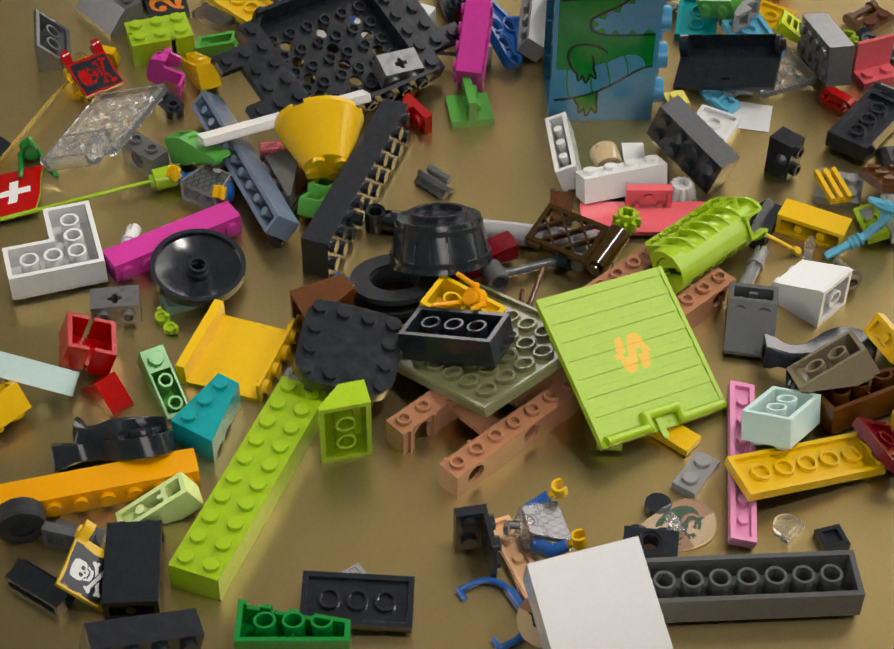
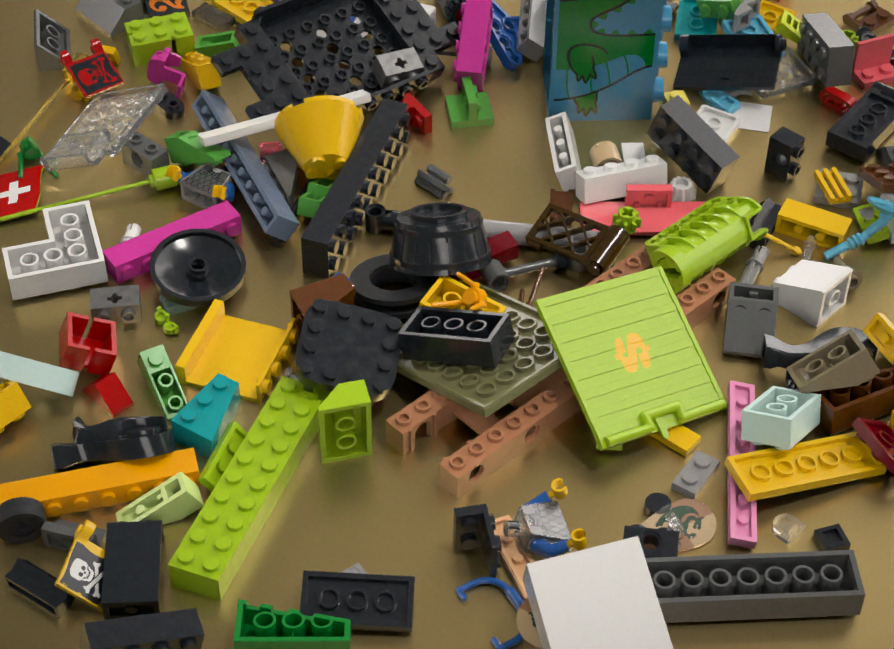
(222, 455): none -> lime plate

